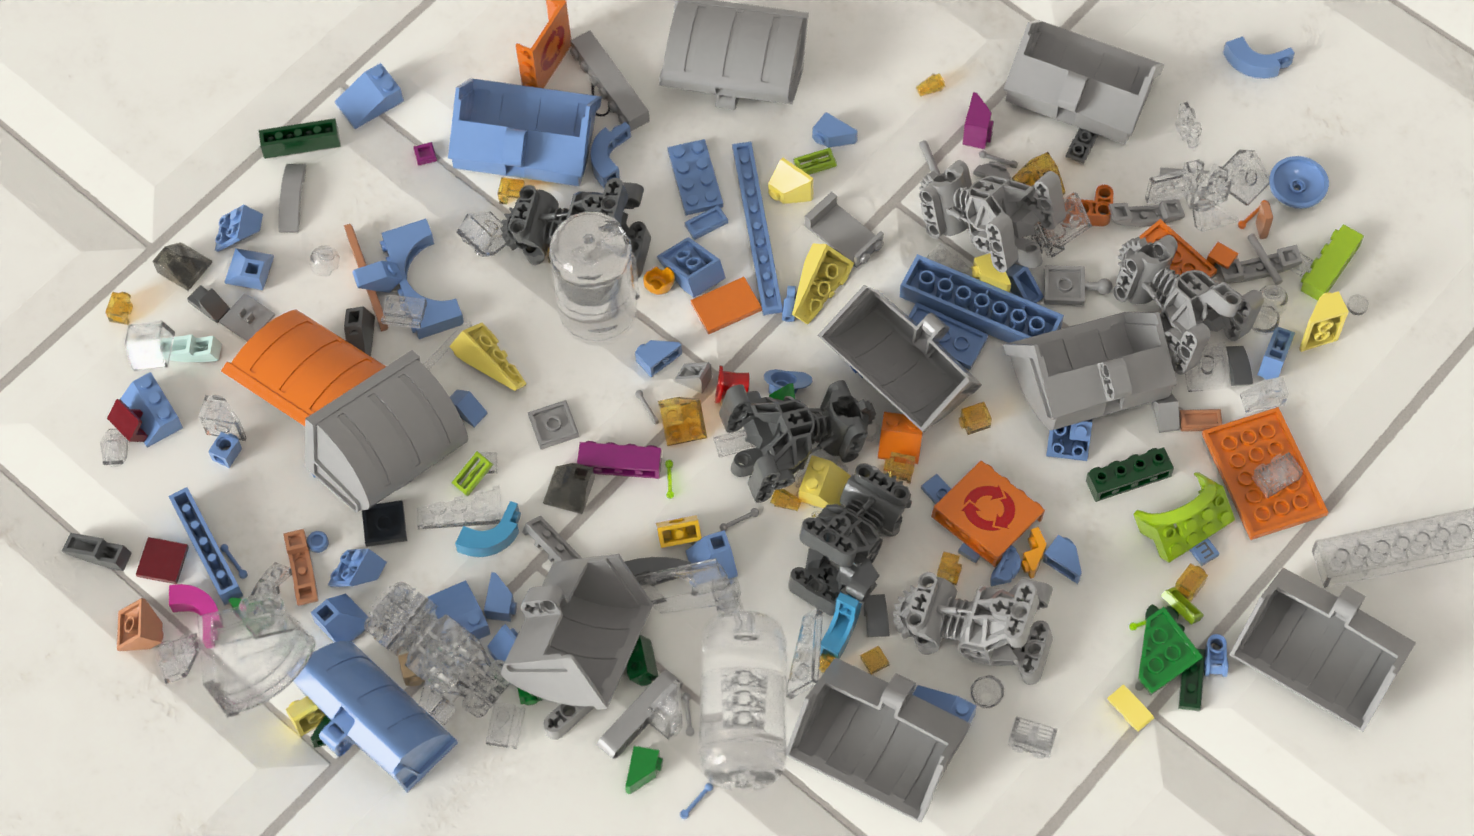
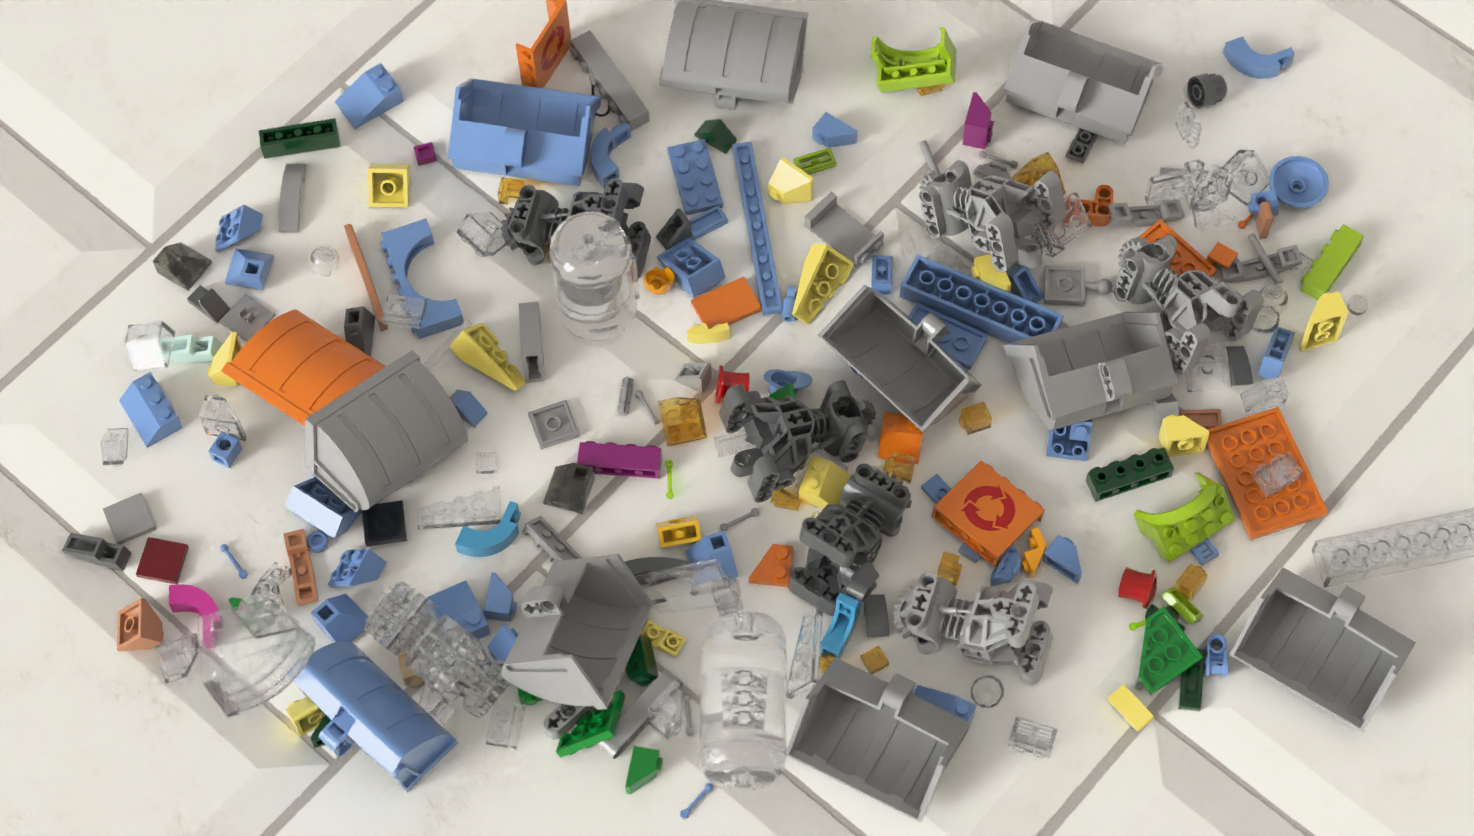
(119, 308): clear yellow brick -> none
(127, 421): dark red panel -> none
(129, 518): none -> light grey tile
(205, 545): medium blue brick -> none
(225, 354): none -> light yellow slope
(321, 507): none -> slope
(379, 276): medium blue slope -> none
(389, 185): none -> light yellow slope
(478, 477): lime tile -> none
(531, 342): none -> light grey slope
(592, 727): none -> green plate
(625, 396): none -> light grey axle
(657, 355): medium blue slope -> none
(662, 639): none -> light yellow slope
(675, 230): none -> dark grey slope
(702, 335): none -> light yellow slope
(716, 135): none -> dark green slope
(774, 567): none -> orange wing
(882, 274): none -> medium blue slope
(918, 68): none -> lime piece
(1138, 586): none -> red piece
(1182, 436): none -> light yellow slope
(1206, 90): none -> dark grey piece
(1264, 196): none -> medium blue brick

